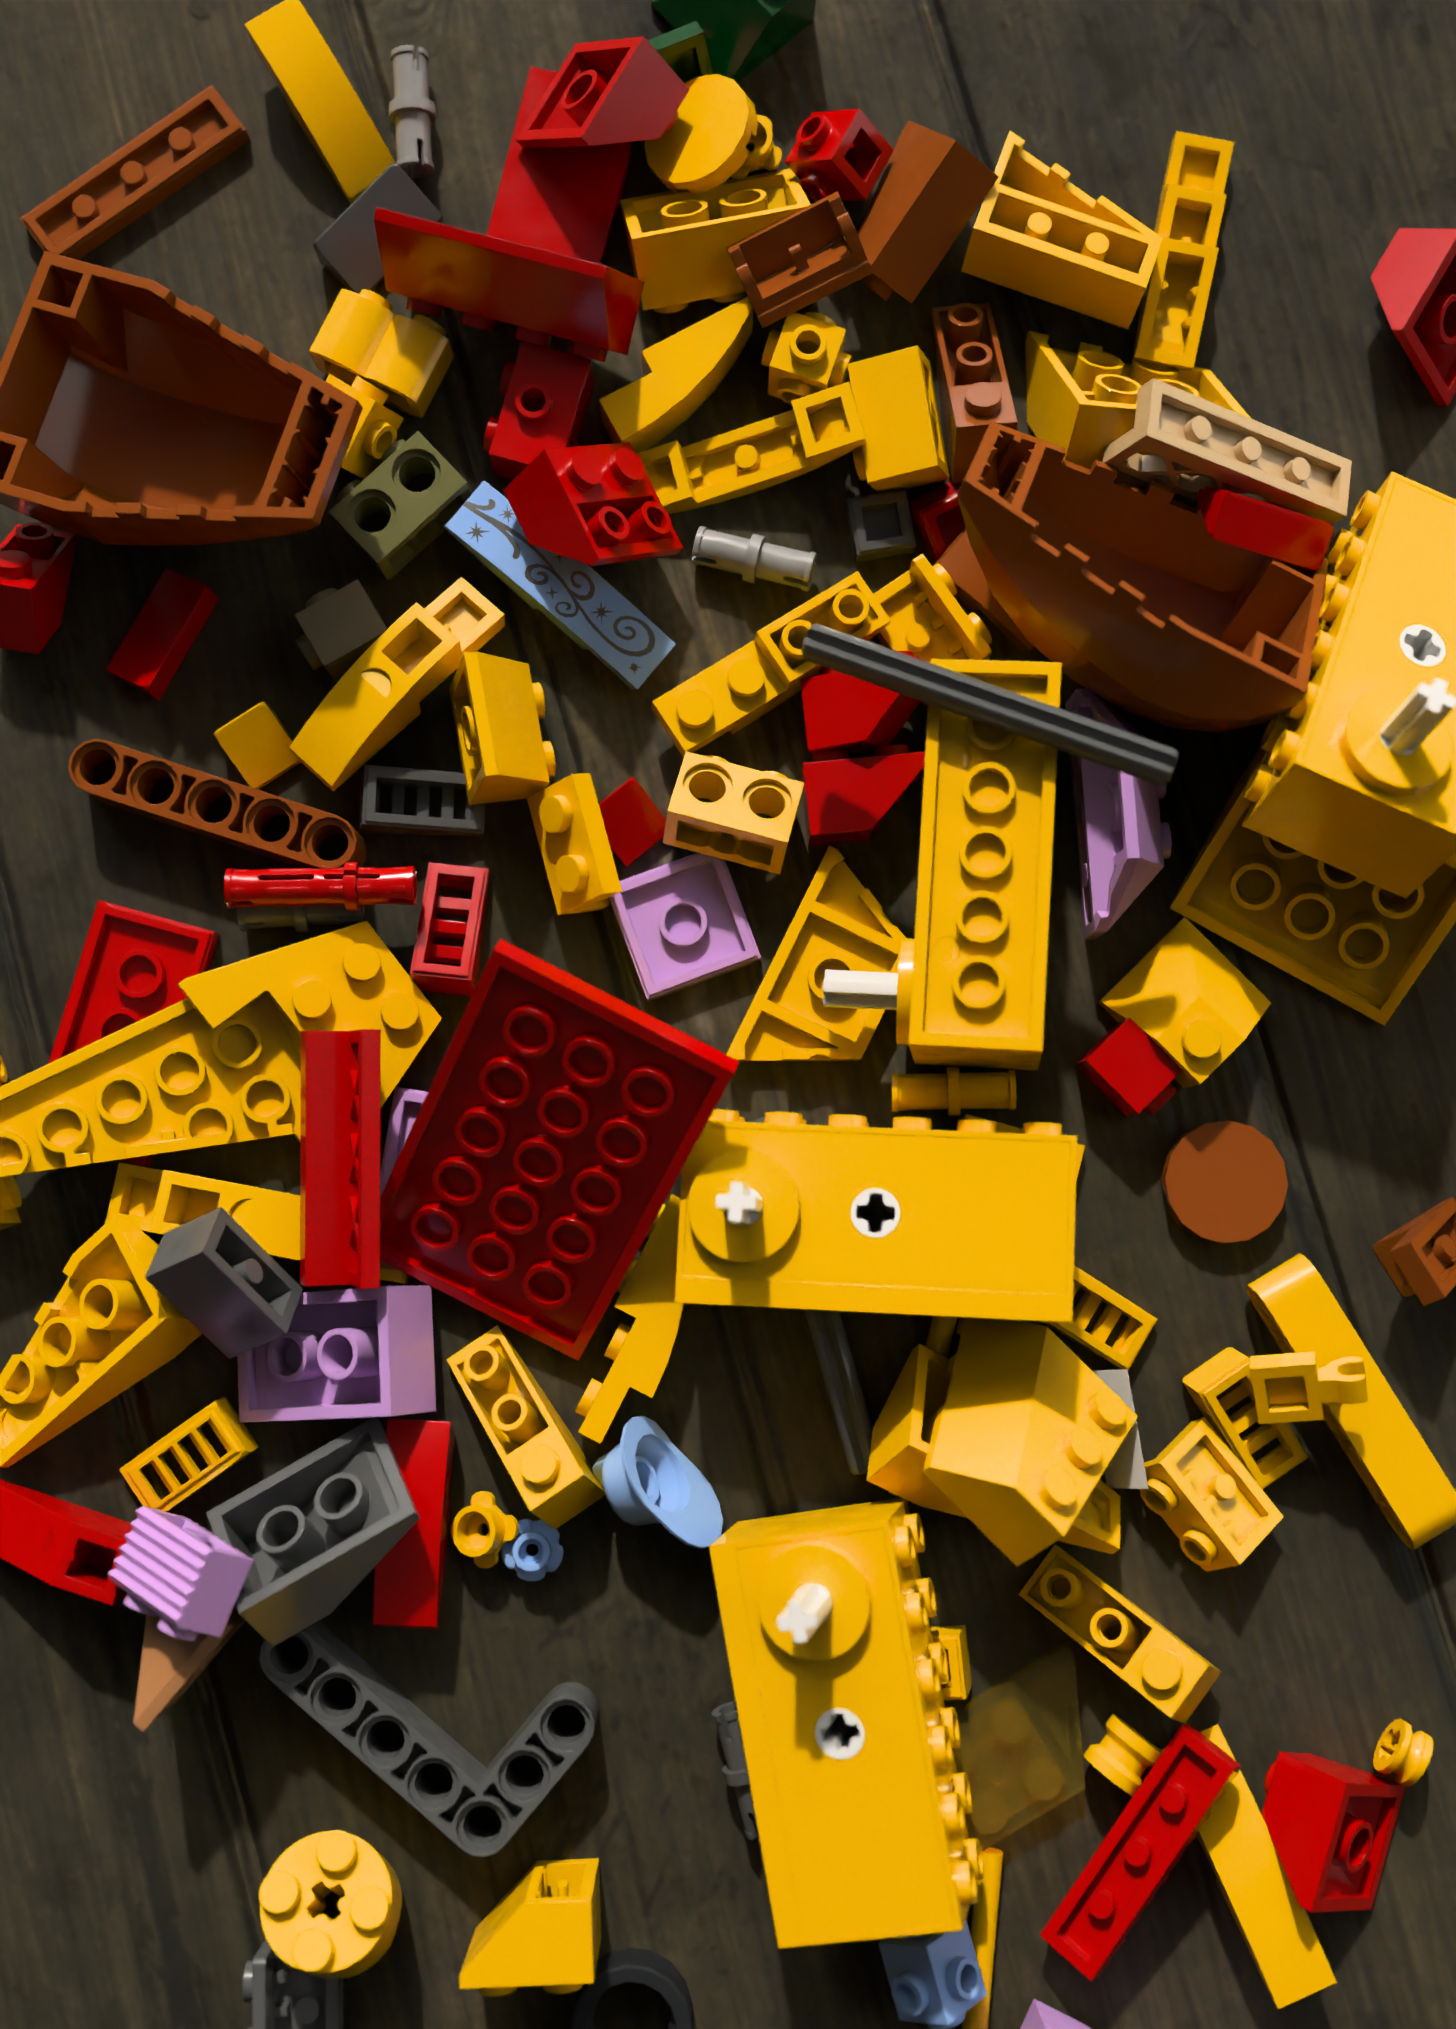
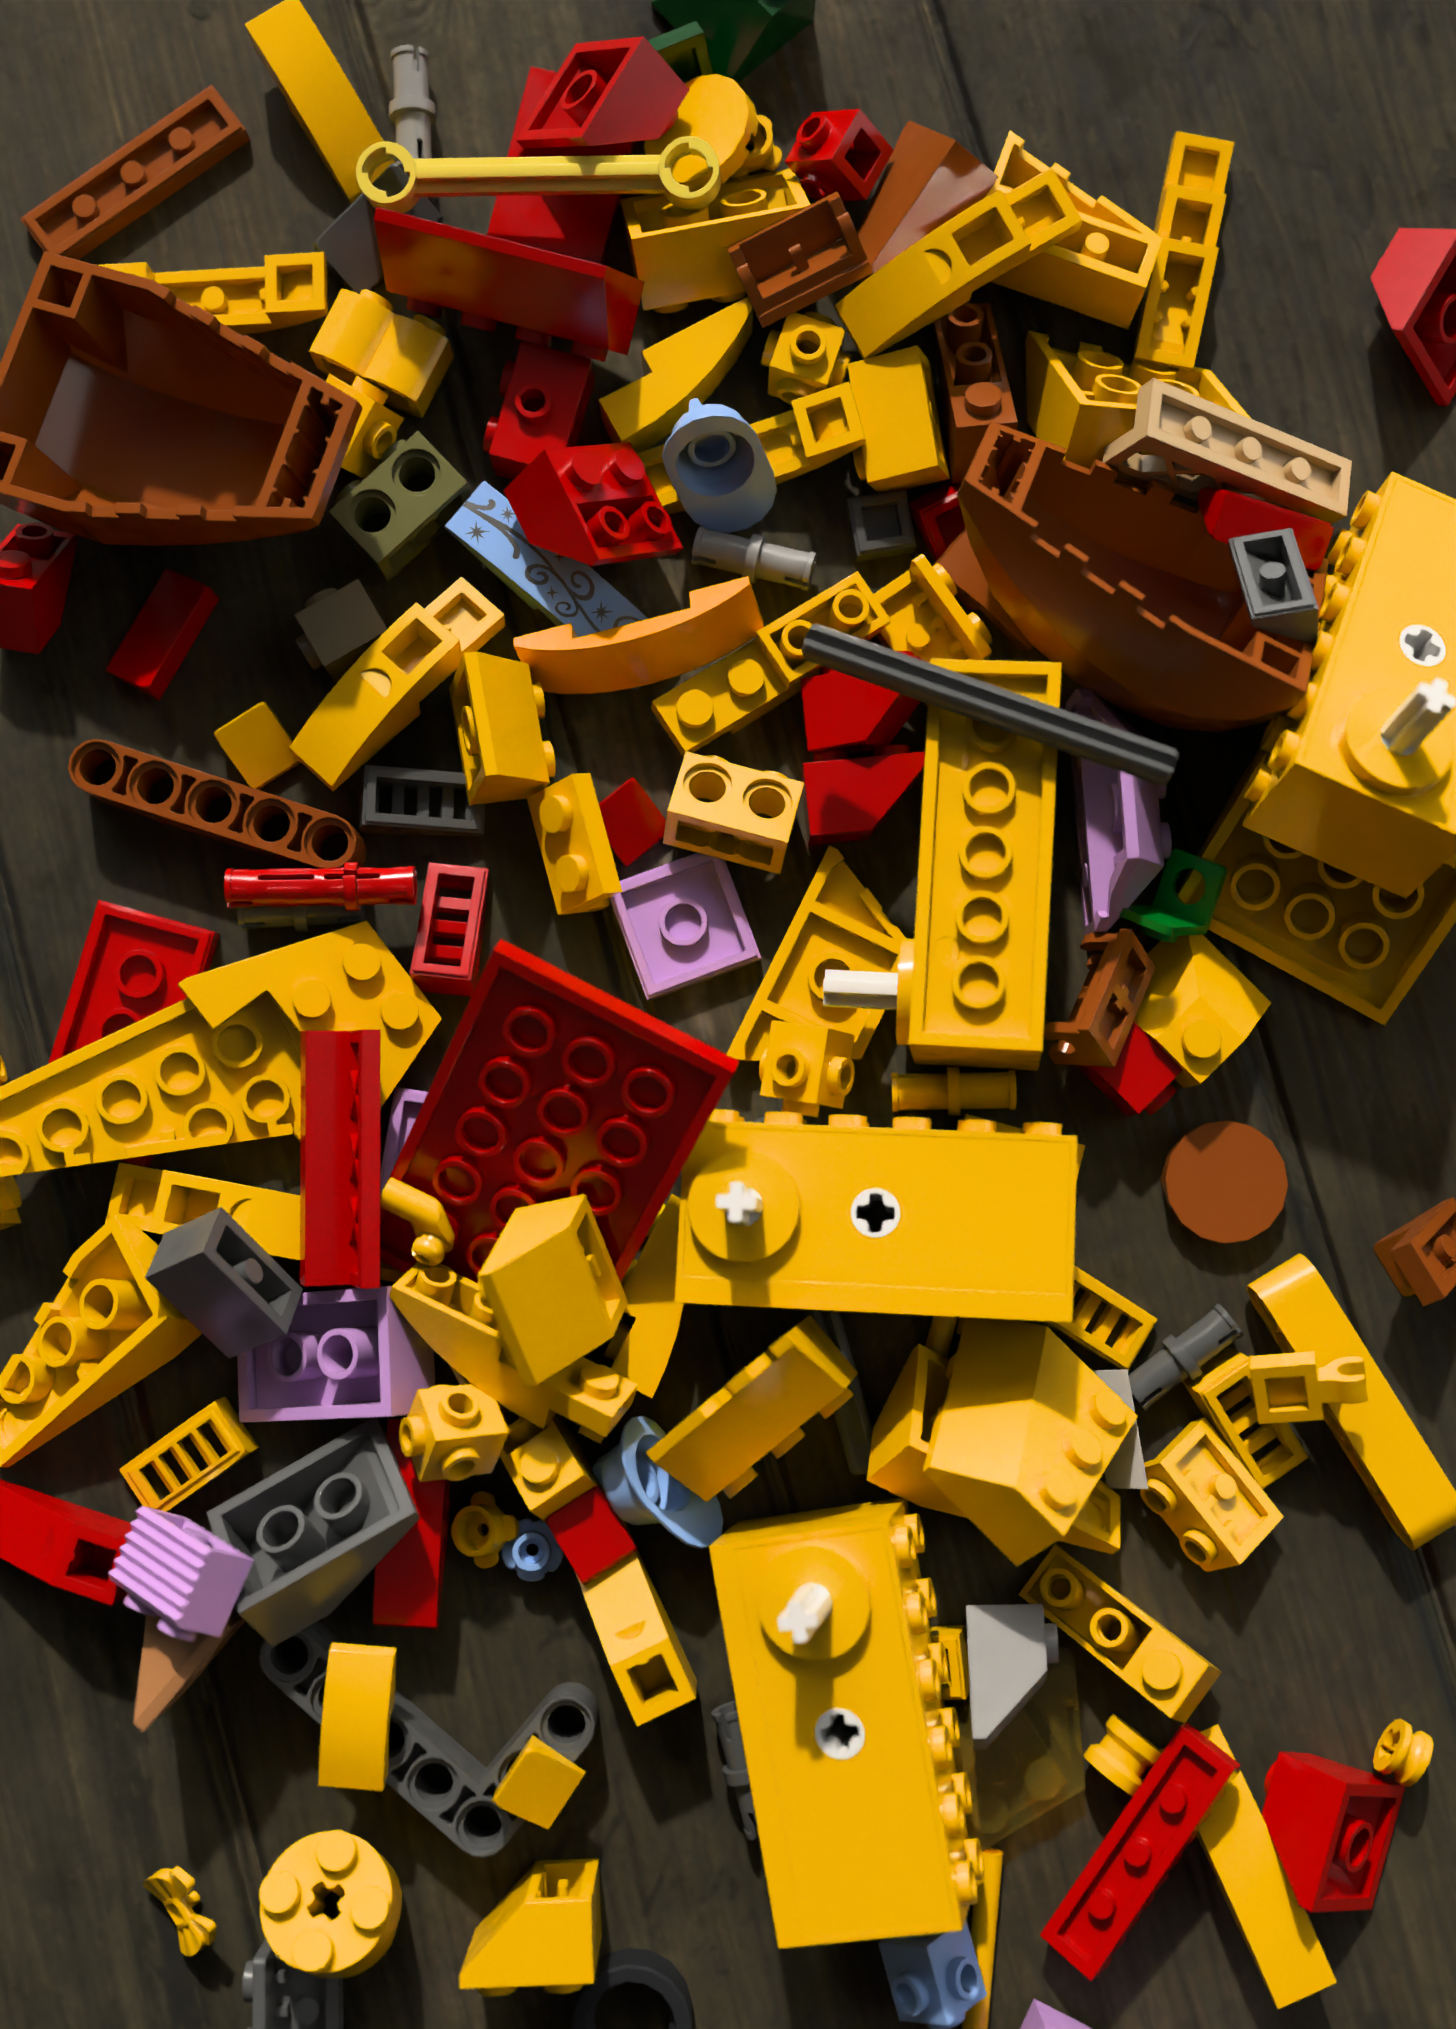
(171, 1888): none -> yellow piece
(251, 299): none -> yellow slope
(357, 1716): none -> yellow slope
(427, 1219): none -> yellow arm
(453, 1432): none -> yellow brick
(466, 1335): none -> yellow slope
(538, 1784): none -> yellow slope
(539, 175): none -> light yellow piece
(551, 1287): none -> yellow slope
(590, 1534): none -> red slope
(639, 1639): none -> yellow slope
(646, 650): none -> light orange slope
(719, 468): none -> light blue piece
(757, 1413): none -> yellow wedge
(807, 1067): none -> yellow brick
(956, 260): none -> yellow slope
(1005, 1663): none -> light grey slope
(1105, 1002): none -> dark orange hinge
(1169, 914): none -> green bracket
(1183, 1356): none -> dark grey pin
(1275, 584): none -> dark grey slope

